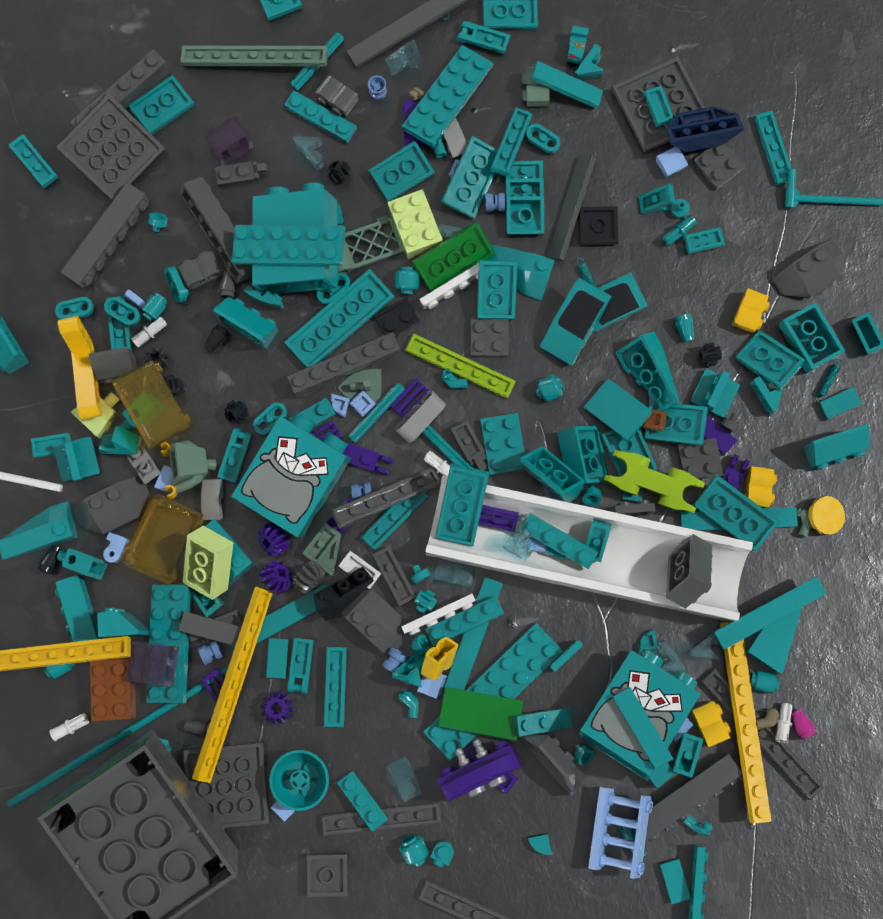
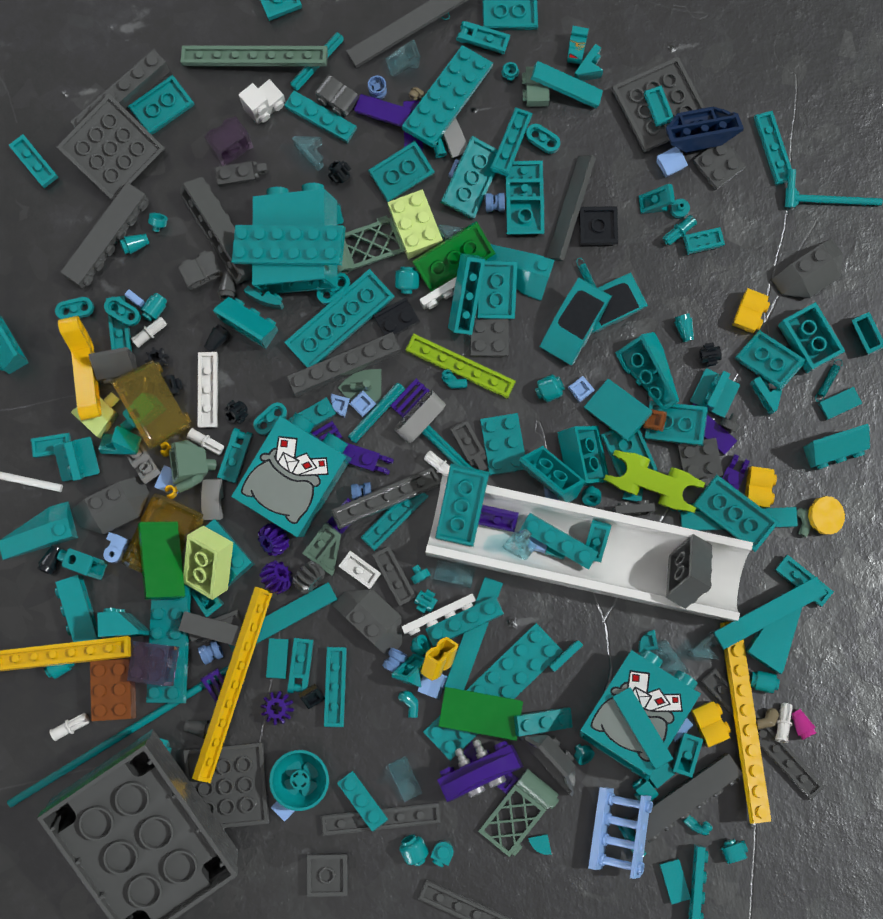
(133, 243): none -> teal cone
(161, 560): none -> green tile
(175, 284): teal plate -> none
(205, 441): none -> white axle
(207, 390): none -> white plate
(262, 101): none -> white brick
(311, 696): none -> black tile
(342, 593): black slope -> none
(382, 110): none -> dark purple tile
(466, 293): none -> teal brick
(510, 66): none -> teal plate
(537, 793): none -> sand green piece
(581, 389): none -> light blue tile
(644, 787): none -> teal plate
(734, 850): none -> teal plate
(797, 575): none -> teal plate

